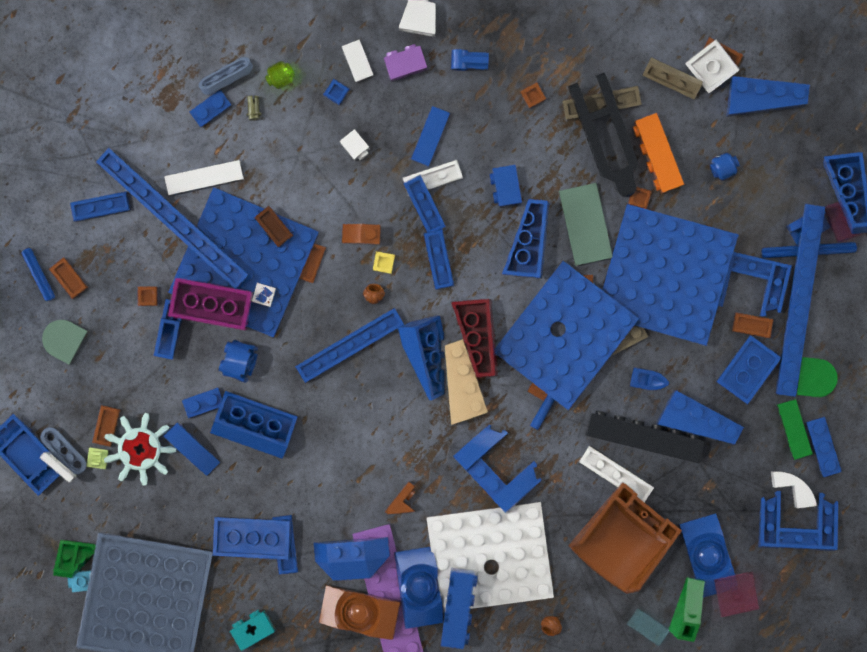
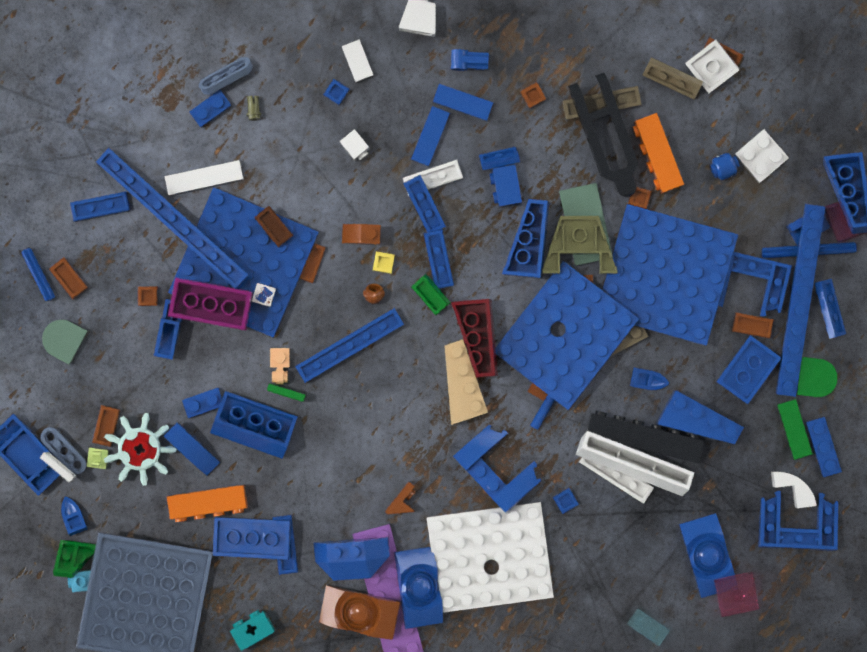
(72, 517): none -> blue plate
(207, 502): none -> orange brick
(238, 360): blue brick -> none
(279, 359): none -> light nougat plate
(280, 75): clear neon green head -> none
(286, 392): none -> green tile
(405, 62): medium lavender brick -> none
(423, 347): blue wedge -> none
(430, 294): none -> green tile
(457, 608): blue wedge -> none
(462, 102): none -> blue tile
(499, 158): none -> blue plate
(551, 625): dark orange piece -> none
(565, 500): none -> blue tile
(579, 236): none -> olive wing
(625, 540): dark orange windscreen -> none
(634, 463): none -> white brick
(688, 610): green slope -> none
(761, 95): blue wedge -> none
(761, 156): none -> white plate
(830, 308): none -> blue plate

